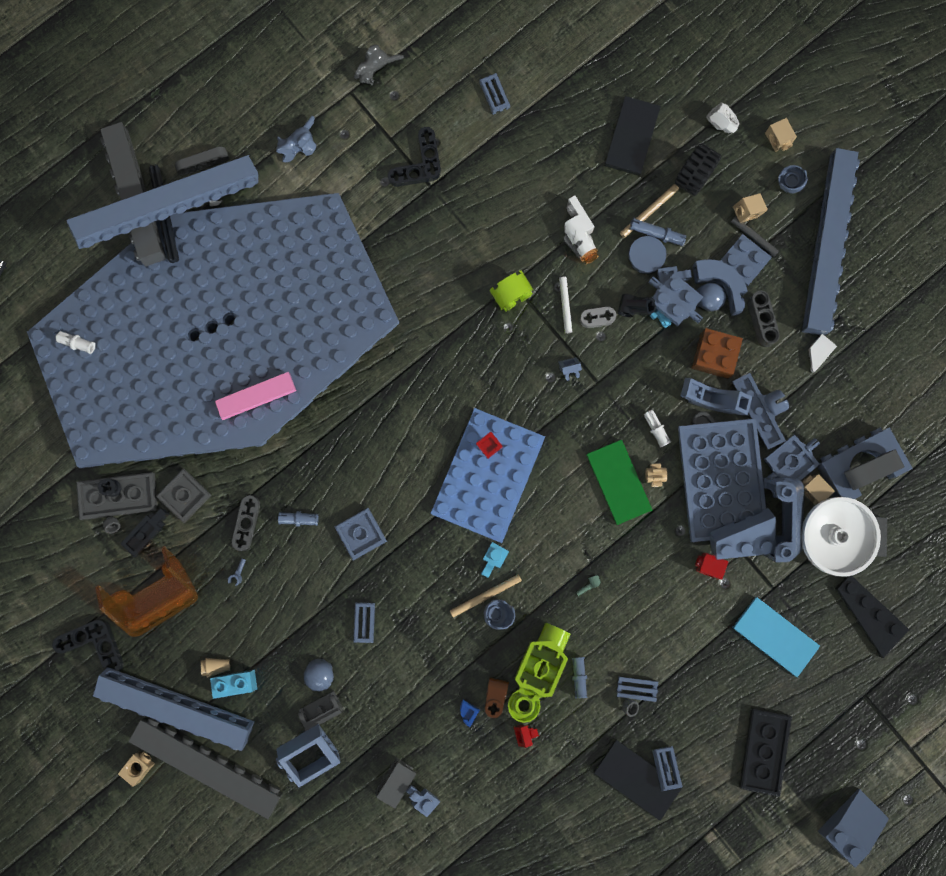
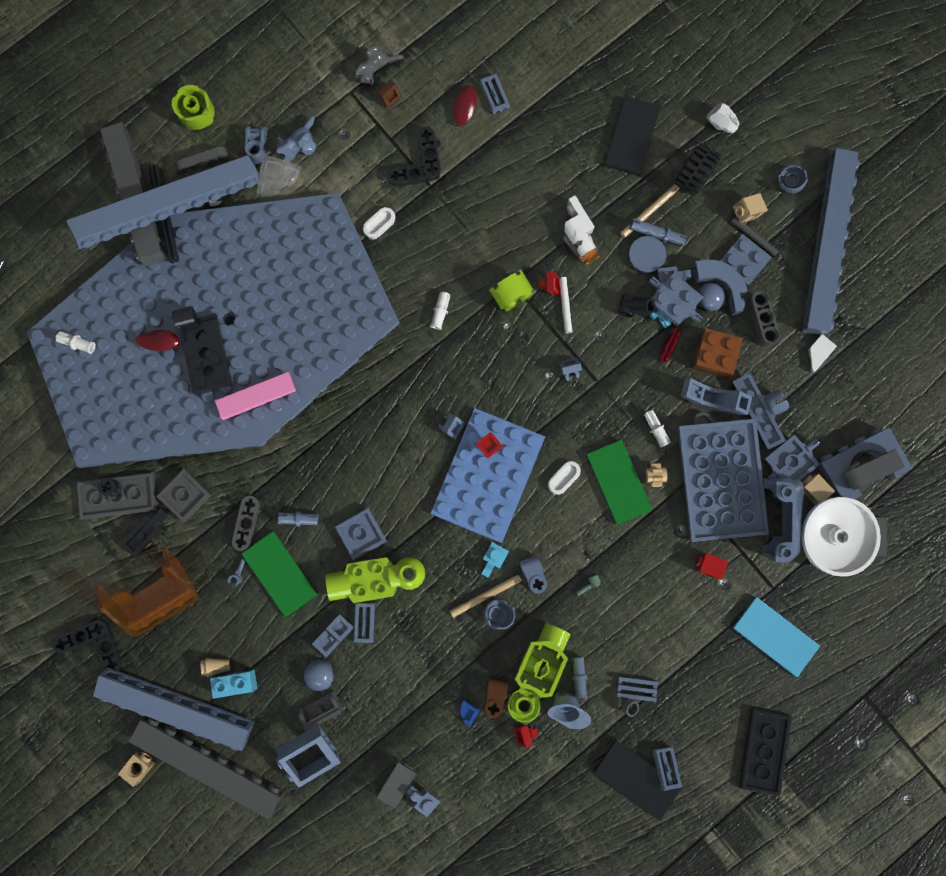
(108, 527): dark grey hinge -> none
(158, 340): none -> dark red arm
(188, 328): none -> black hinge
(193, 107): none -> lime brick
(255, 140): none -> sand blue piece
(276, 175): none -> clear brick
(279, 574): none -> green tile
(332, 636): none -> sand blue slope
(373, 579): none -> lime brick
(378, 223): none -> white tile
(389, 93): none -> reddish brown tile
(440, 310): none -> white axle
(452, 426): none -> sand blue tile
(465, 105): none -> dark red arm
(533, 570): none -> sand blue piece
(550, 284): none -> red tile
(564, 477): none -> white tile
(568, 713): none -> sand blue piece
(597, 312): light grey beam -> none
(669, 345): none -> dark red axle
(746, 538): sand blue wedge -> none
(781, 135): tan brick -> none
(854, 828): sand blue slope -> none
(877, 621): black wing -> none

